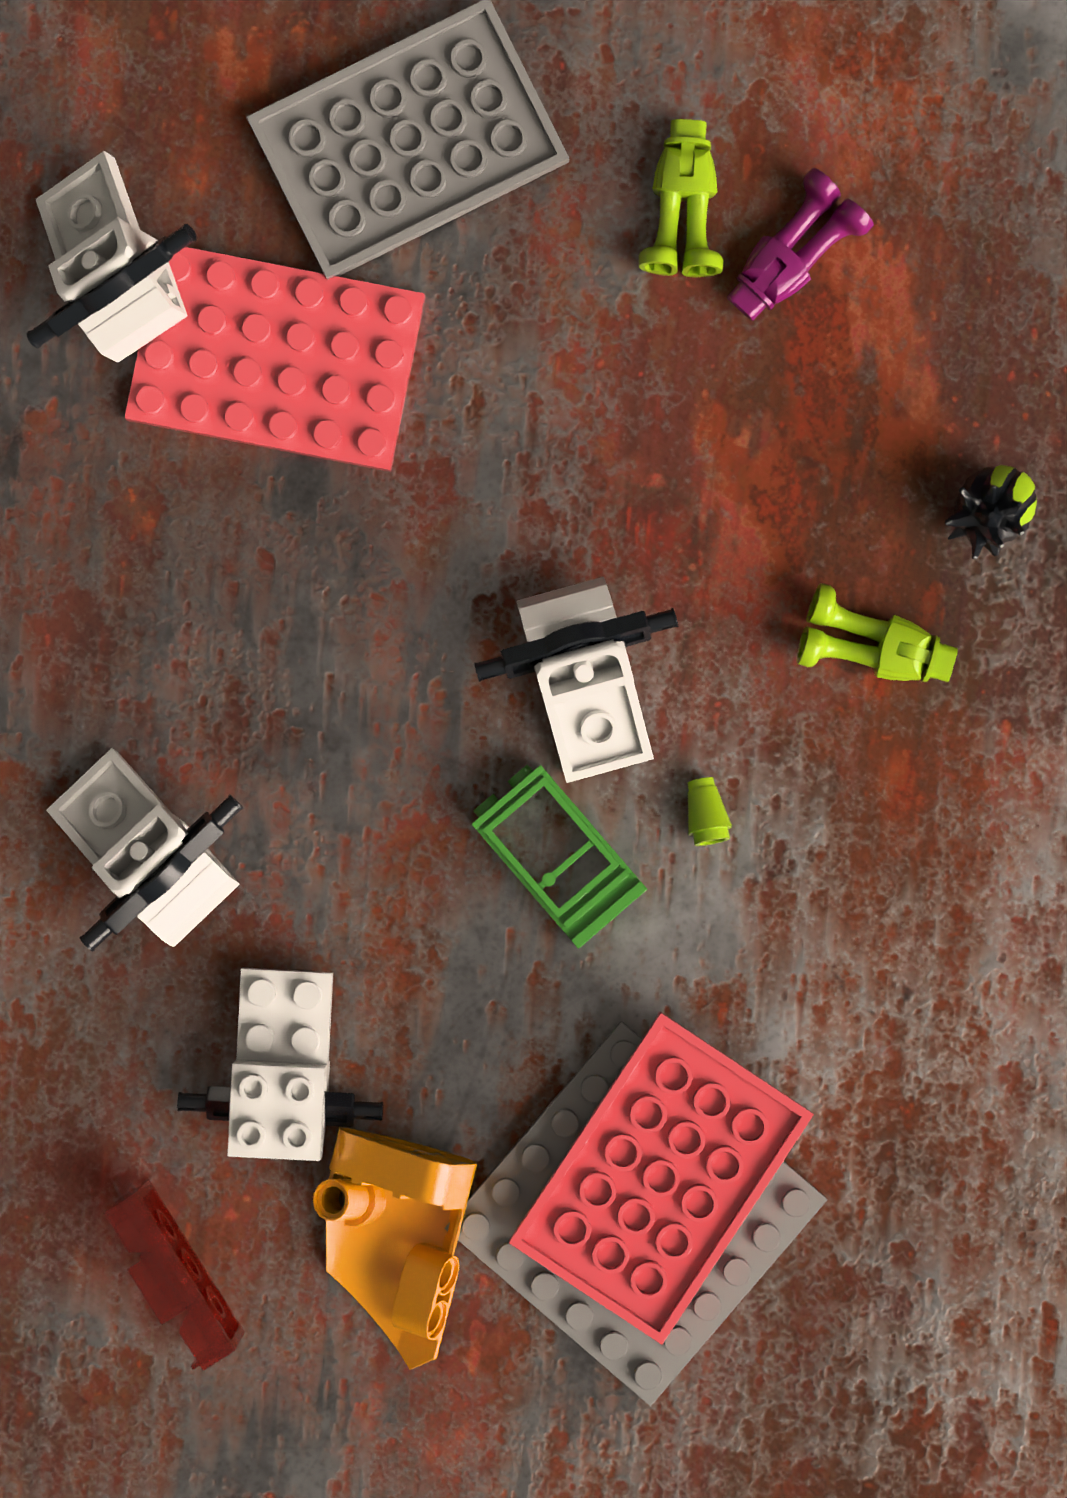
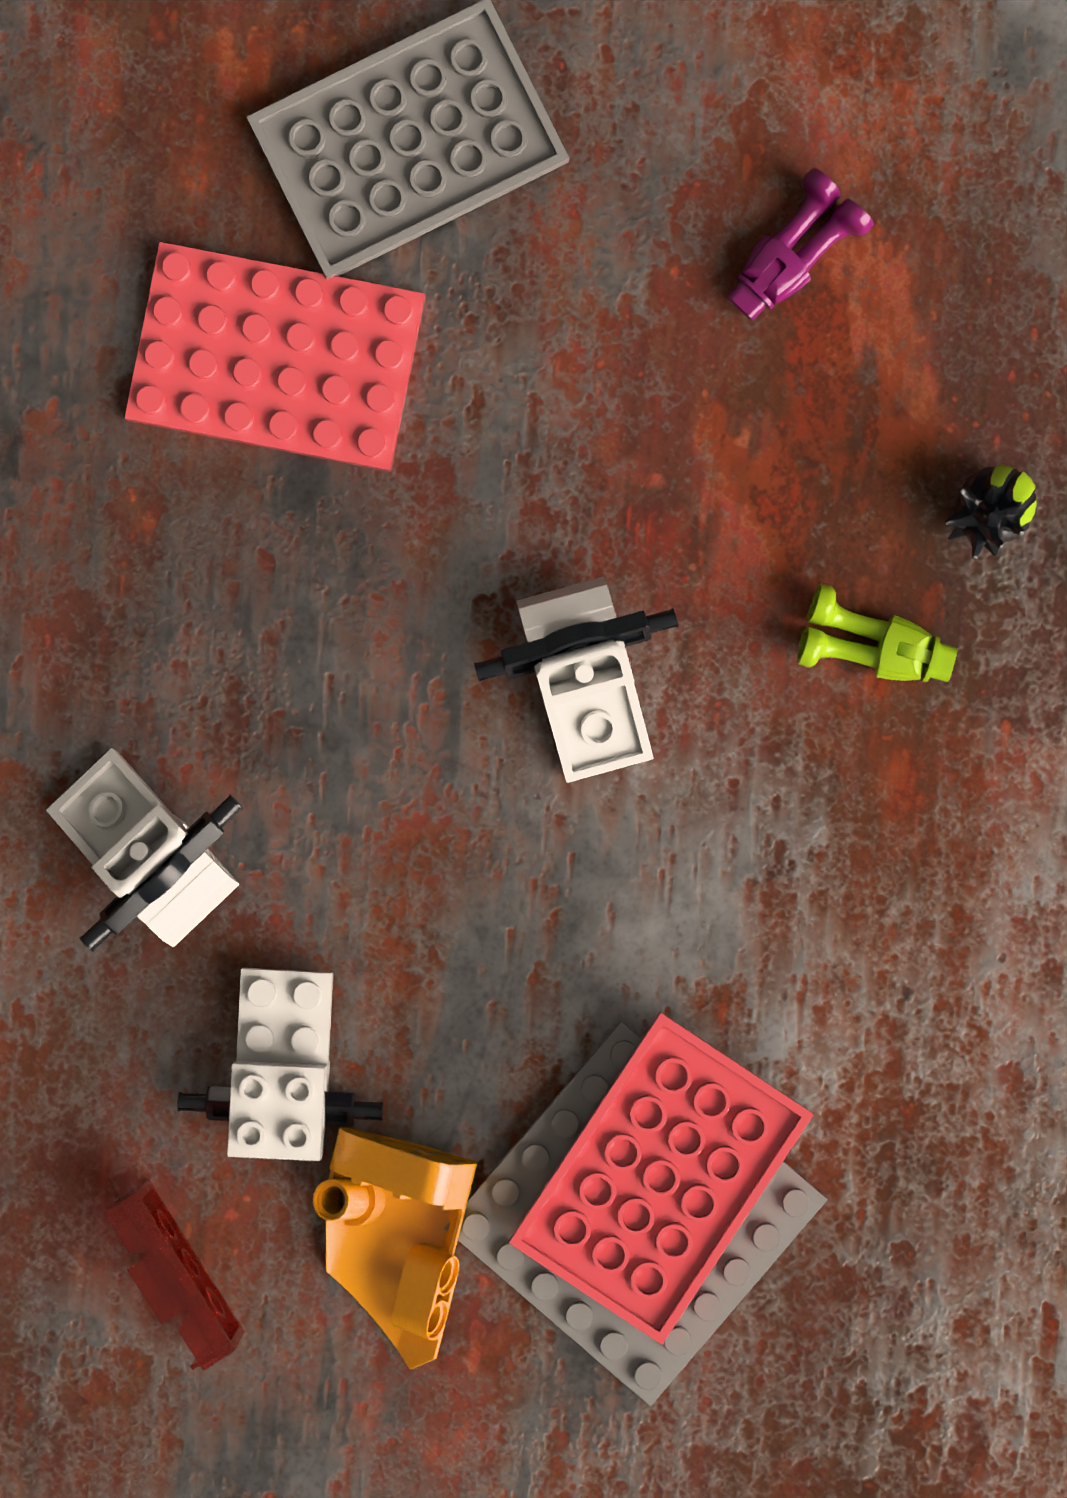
(106, 264): white piece -> none
(600, 898): bright green door -> none
(687, 175): lime piece -> none
(706, 813): lime cone -> none

